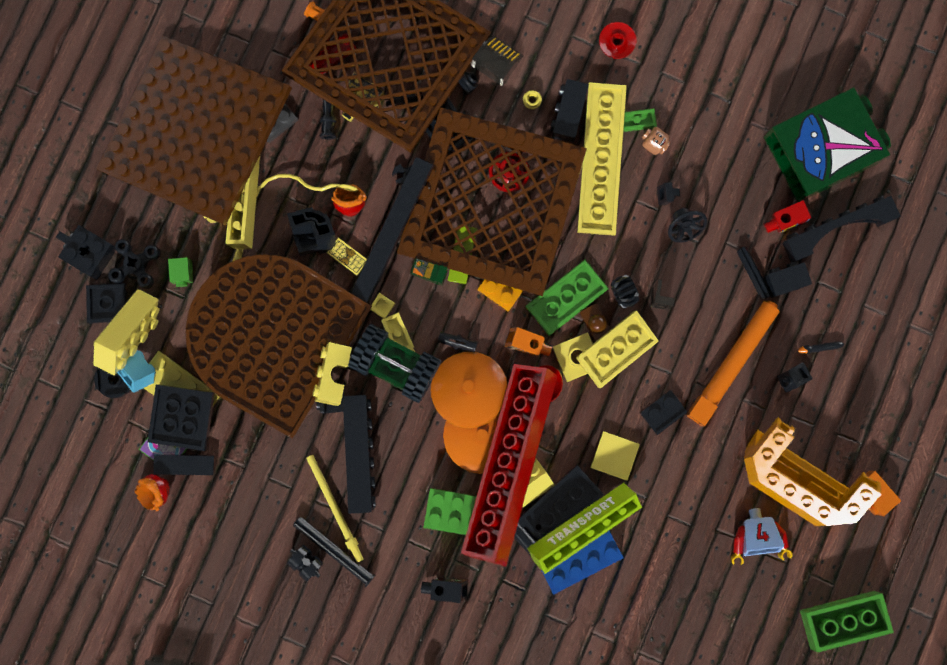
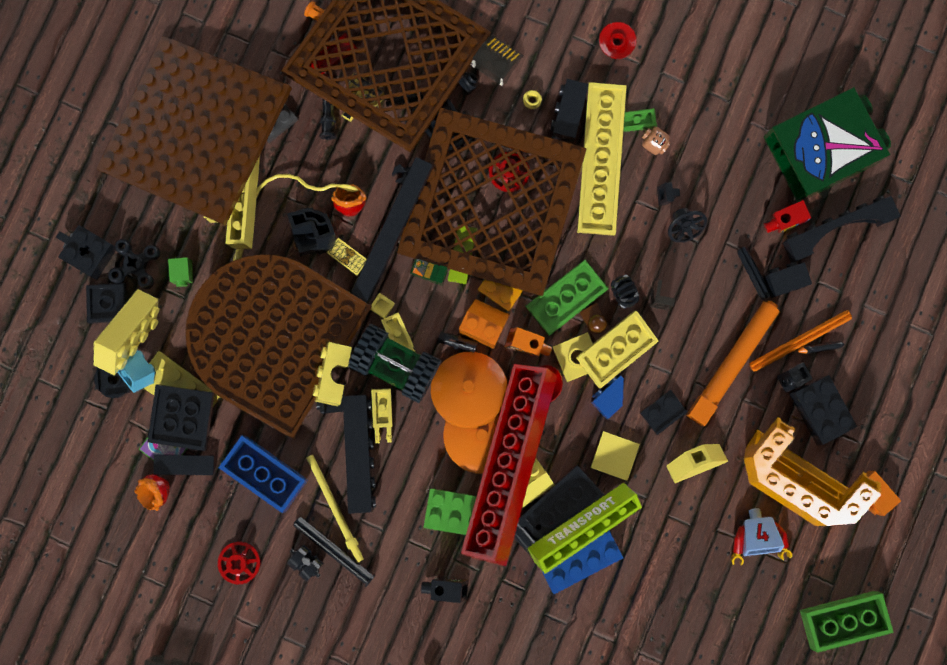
(238, 563): none -> red wheel
(263, 474): none -> blue brick
(382, 412): none -> light yellow hinge
(483, 323): none -> orange slope
(610, 399): none -> blue slope
(696, 461): none -> light yellow slope
(800, 341): none -> orange axle
(823, 410): none -> black brick

